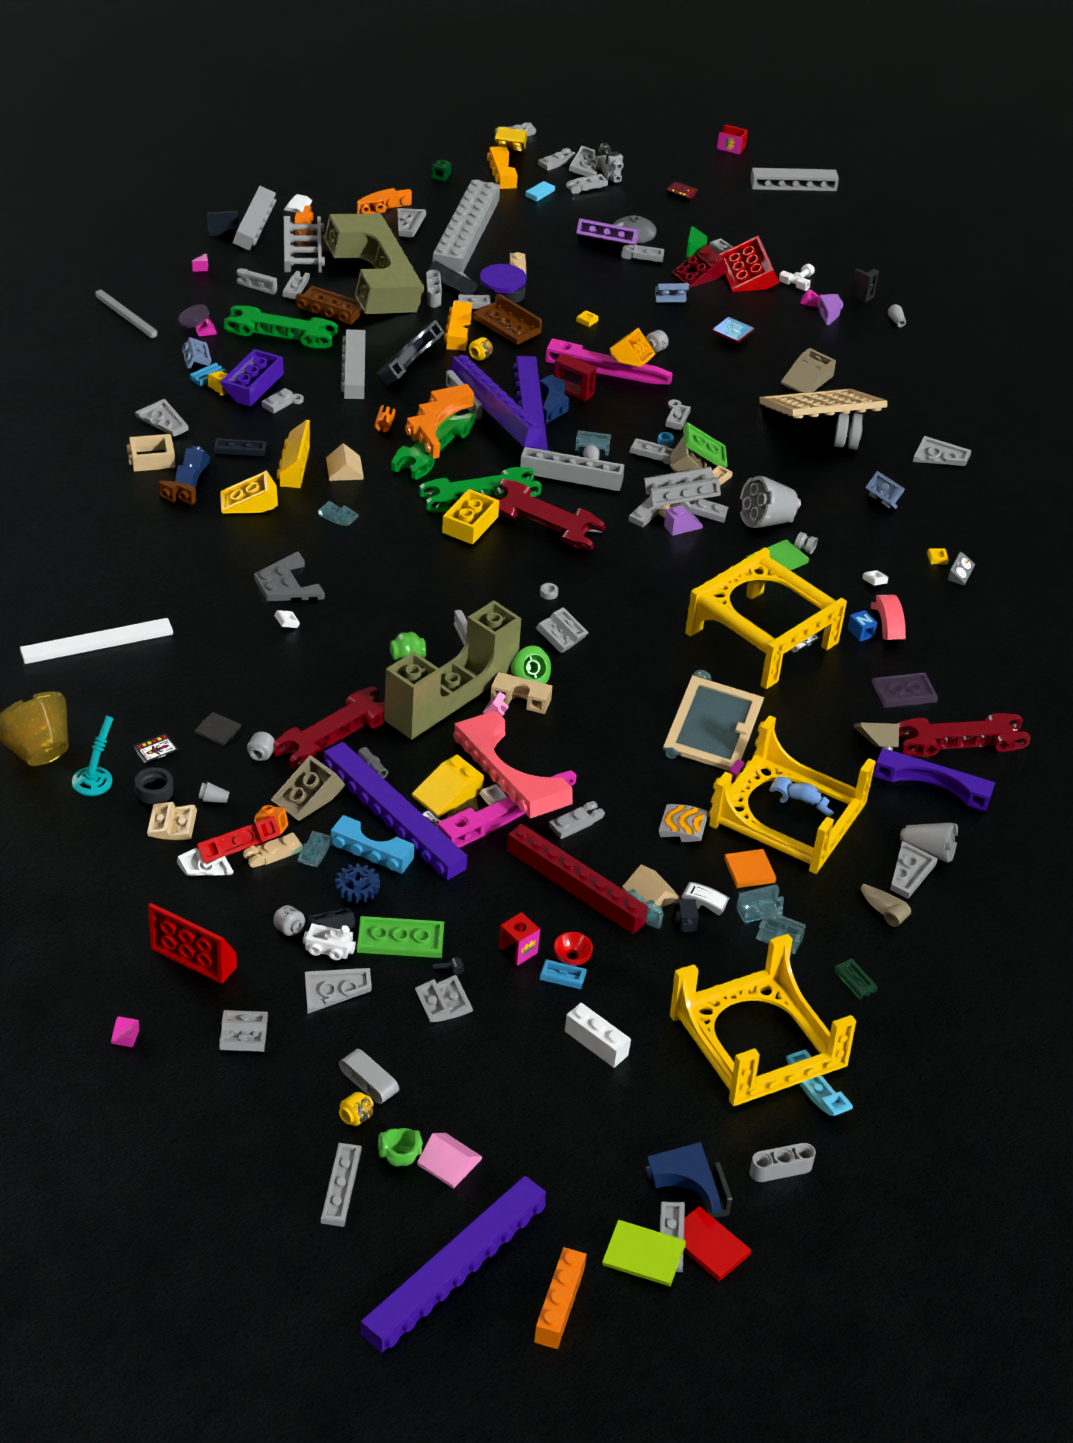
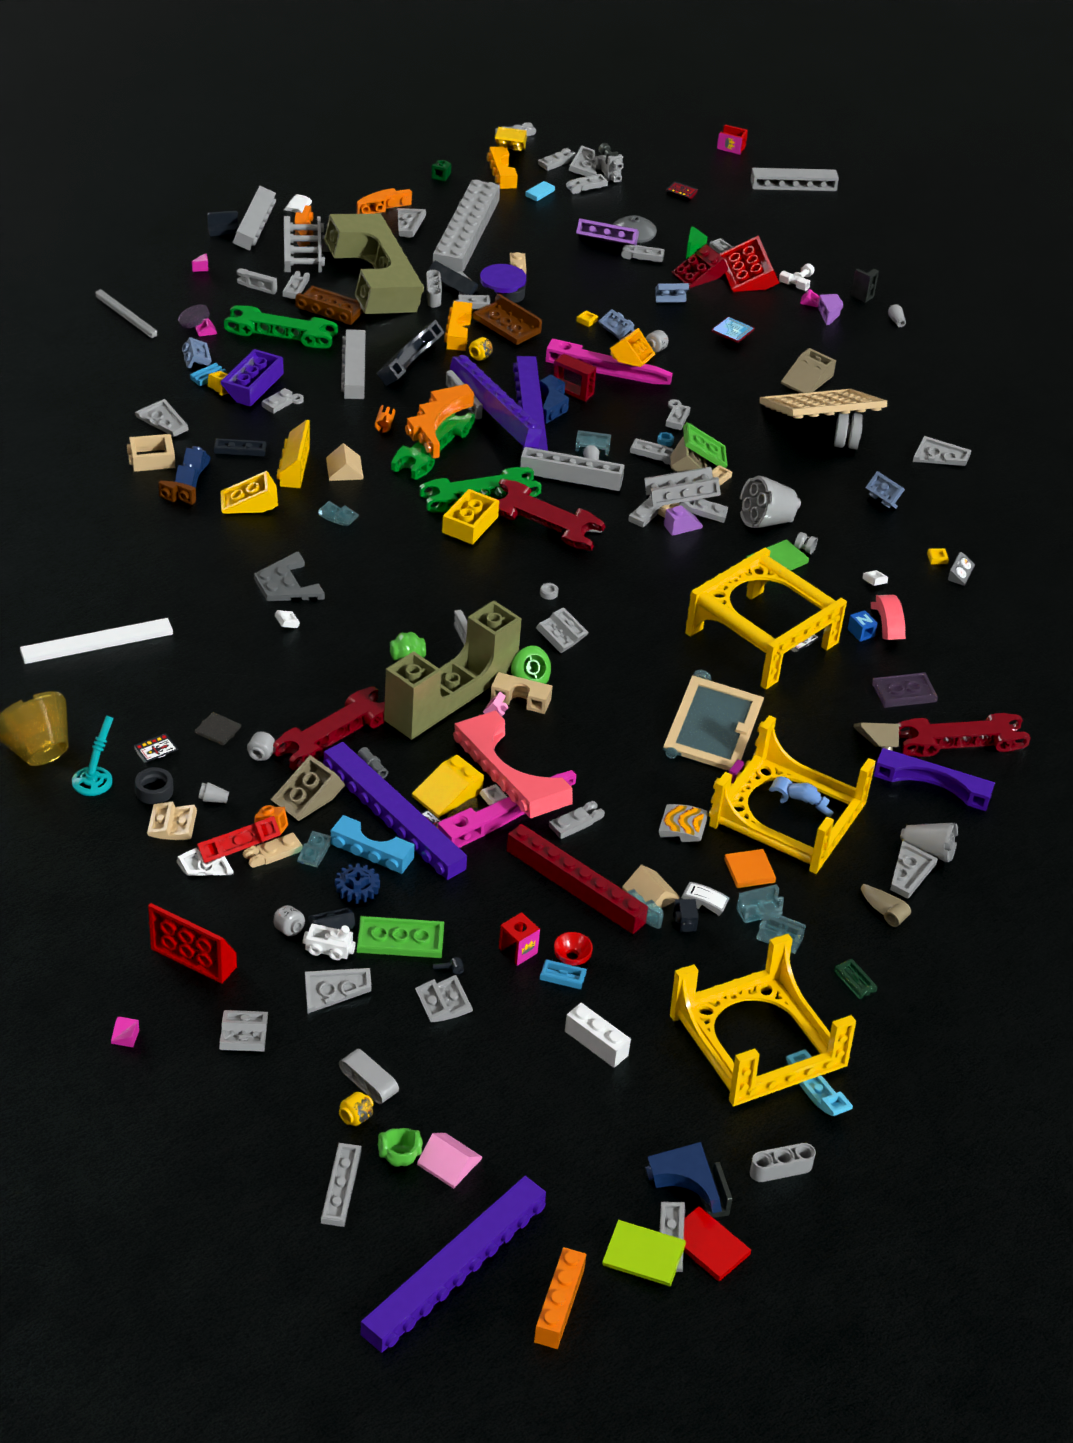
(616, 324): none -> sand blue bracket

